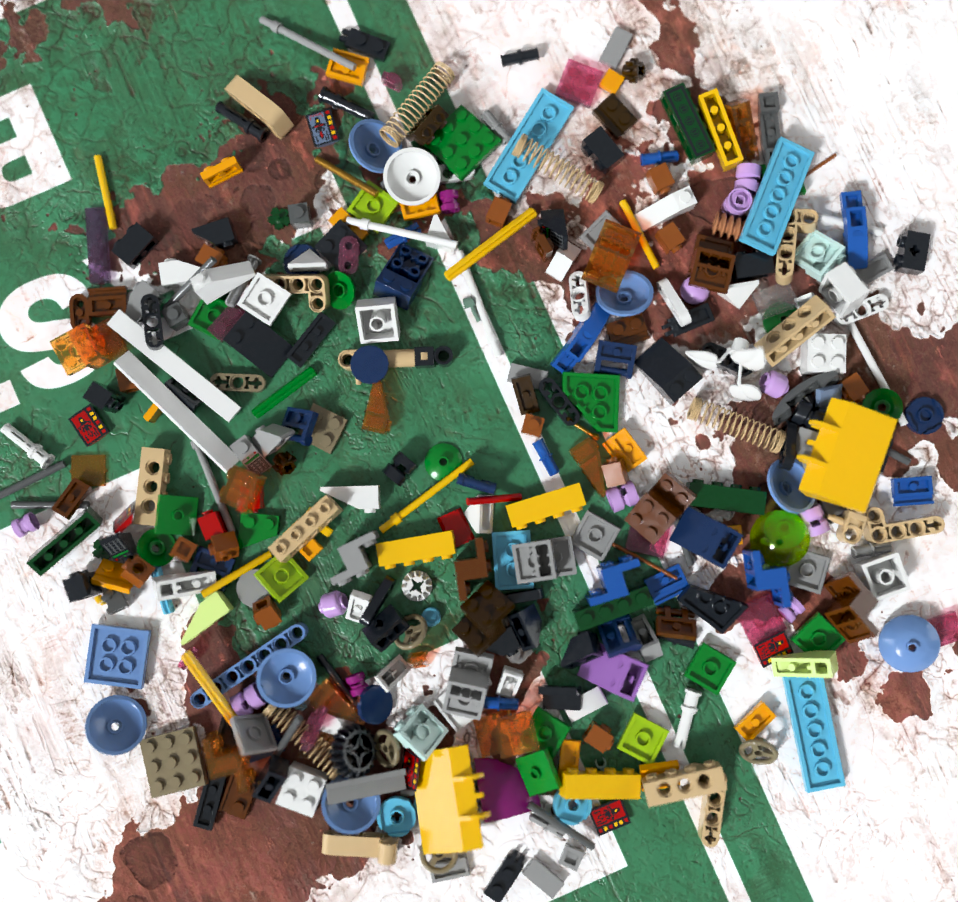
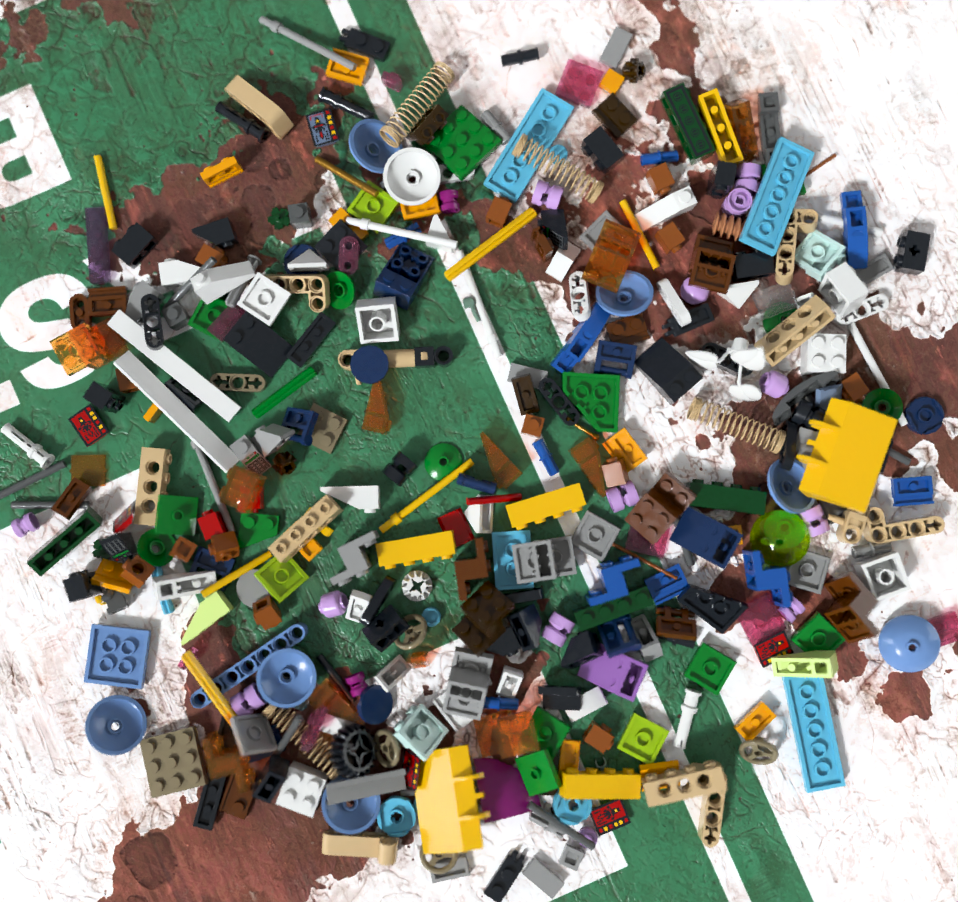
(500, 465): none -> clear orange slope
(552, 201): none -> lavender wheel
(557, 629): none -> lavender wheel
(558, 149): none -> medium azure tile
(589, 833): none -> lavender tile
(721, 179): none -> black brick

